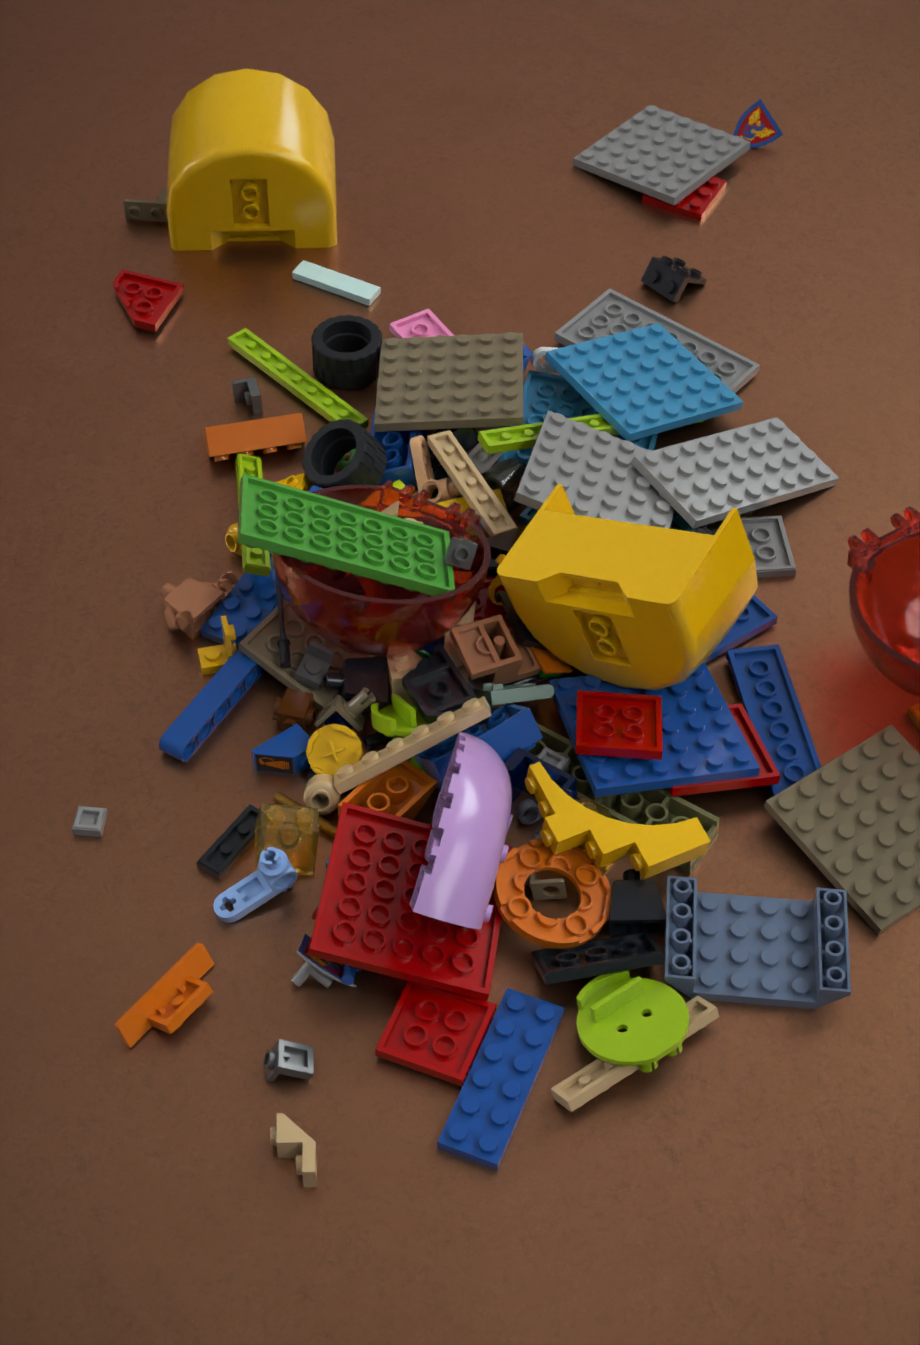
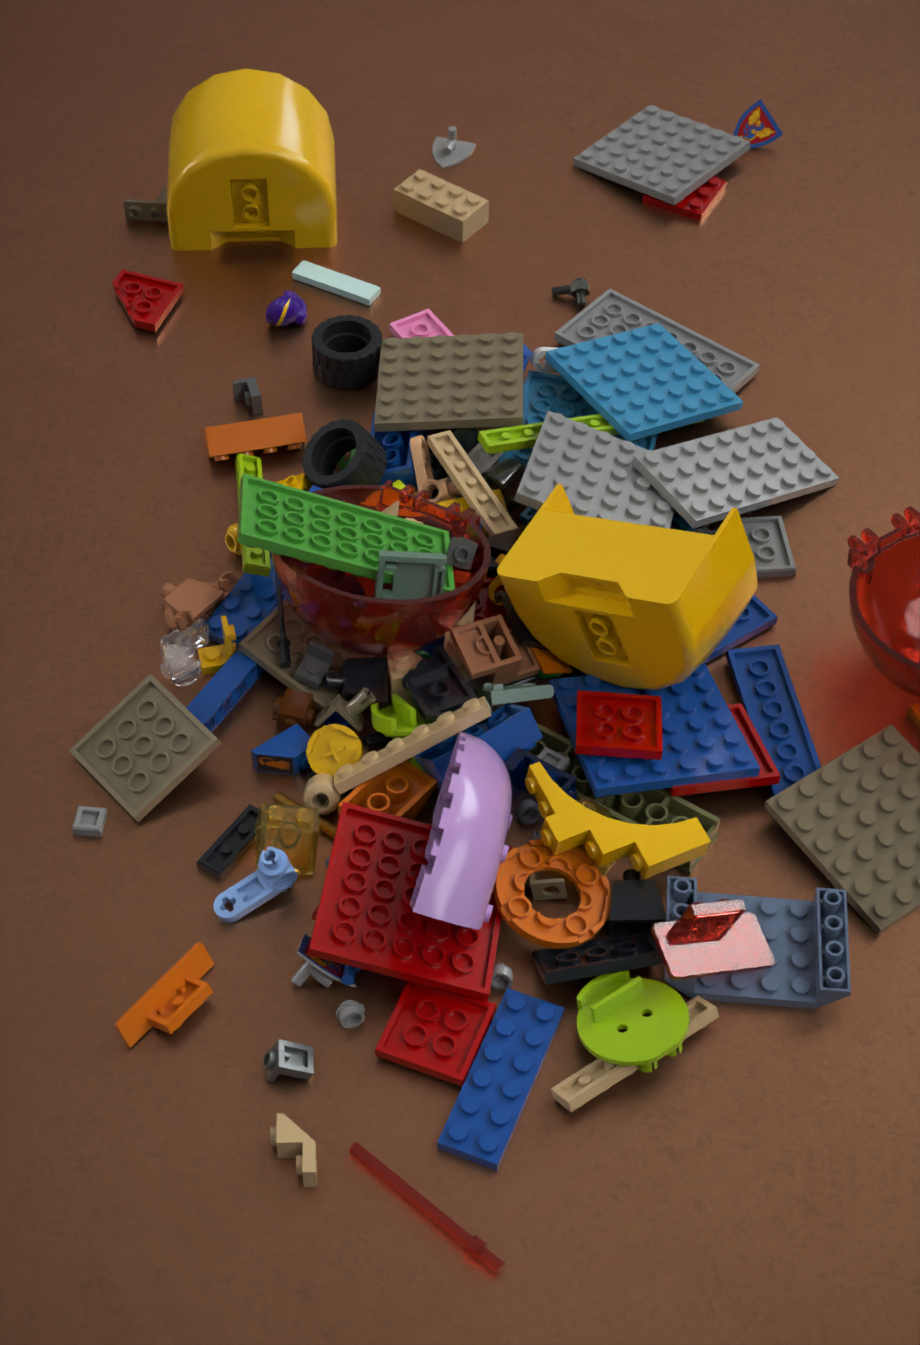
(144, 747): none -> dark tan plate
(179, 653): none -> clear head
(286, 310): none -> dark purple hair
(294, 378): lime plate -> none
(350, 1014): none -> light grey plate
(414, 574): none -> sand green container
(441, 205): none -> tan brick
(451, 151): none -> light grey shield
(474, 1245): none -> clear red bar
(504, 980): none -> light grey hinge
(578, 289): none -> pearl dark grey piece
(670, 276): black bracket -> none
(712, 941): none -> clear red bracket

